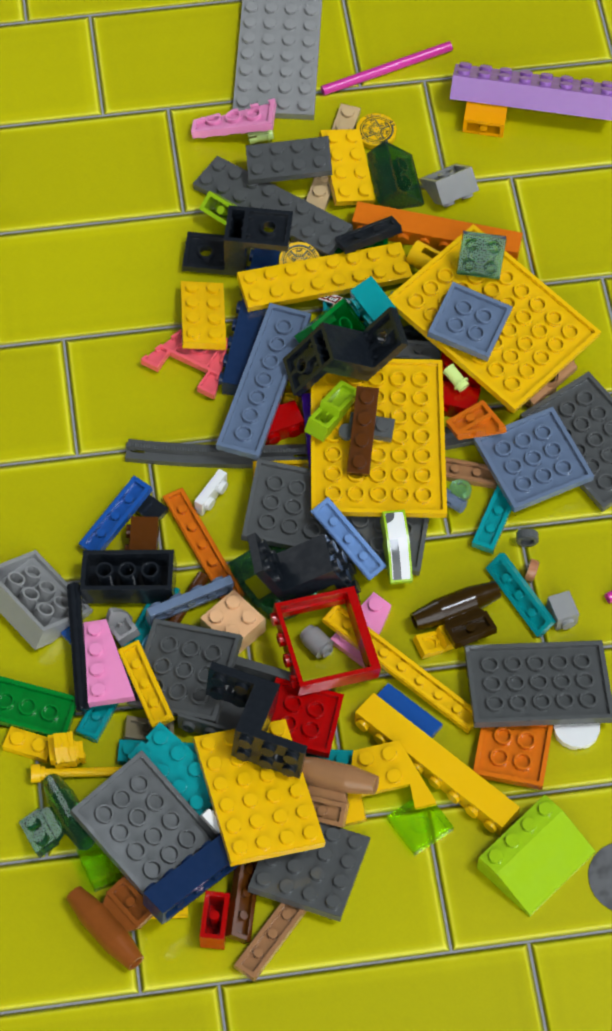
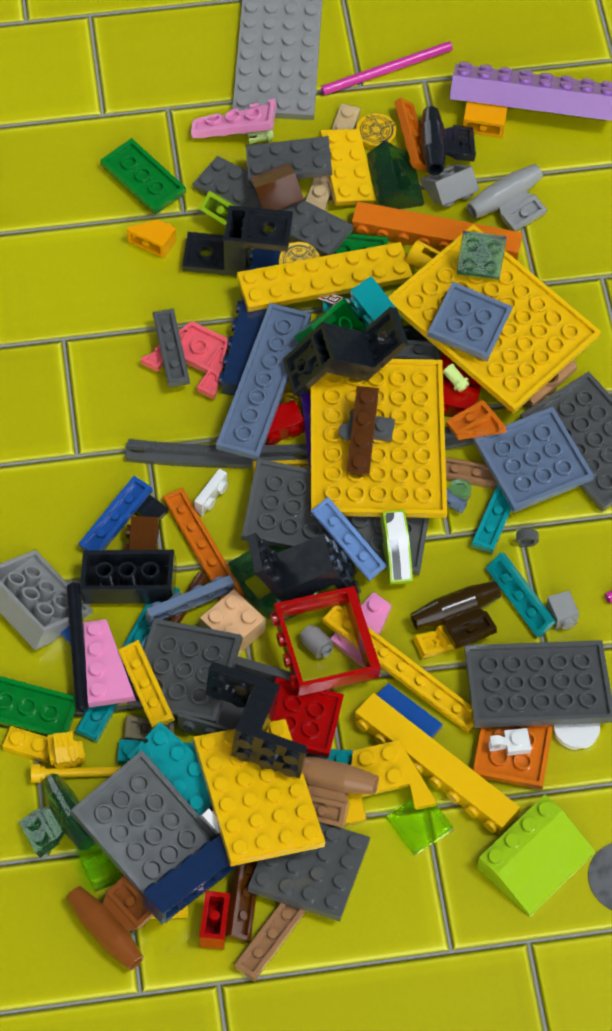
(121, 625): light grey tile -> none
(143, 176): none -> green plate
(153, 236): none -> light orange slope
(171, 348): none -> dark grey tile
(203, 315): yellow plate -> none
(277, 188): none -> reddish brown slope
(331, 411): lime slope -> none
(368, 235): black plate -> none
(411, 131): none -> orange plate
(439, 142): none -> black plate
(511, 198): none -> light grey plate
(514, 741): none -> white plate
(531, 570): nougat tile -> none

